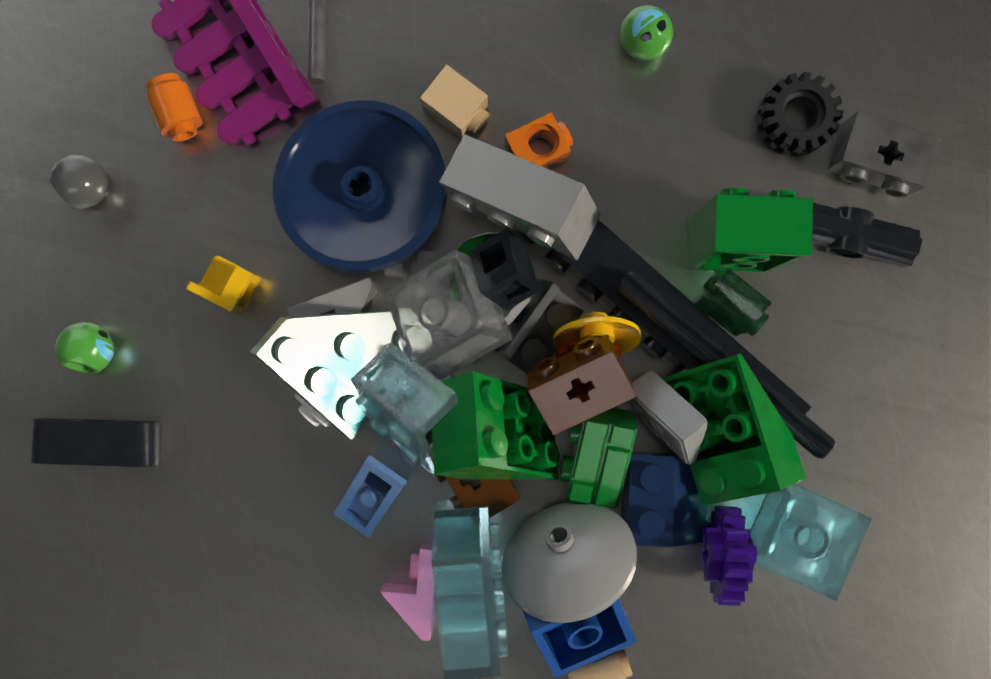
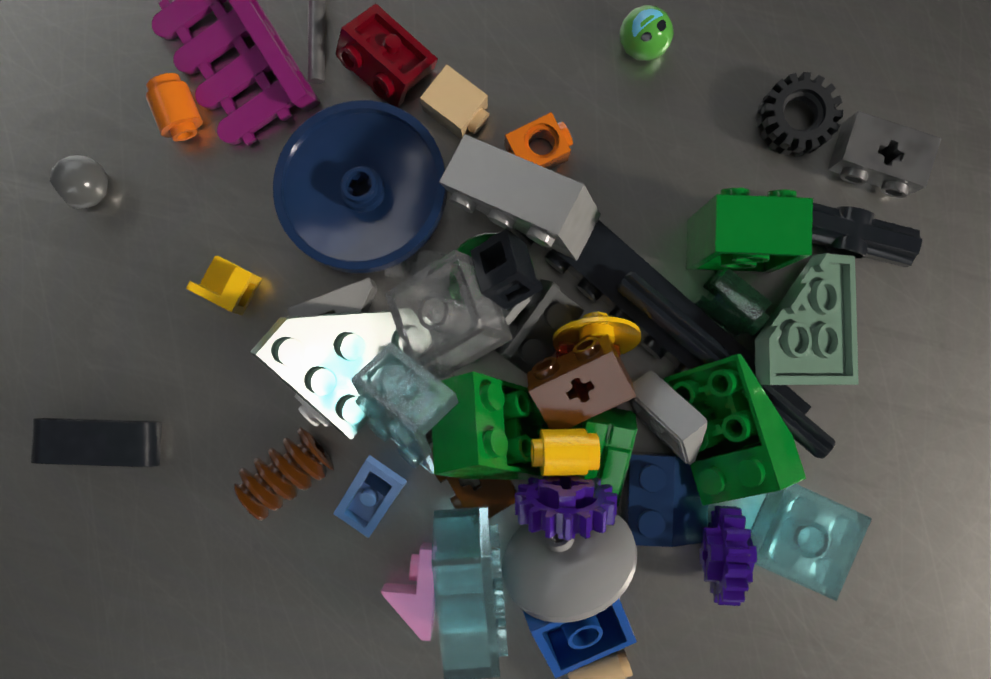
(84, 348): bright green piece -> none
(283, 475): none -> reddish brown piece
(383, 54): none -> dark red bracket
(565, 452): none -> yellow brick
(566, 505): none -> dark purple gear
(813, 328): none -> sand green plate

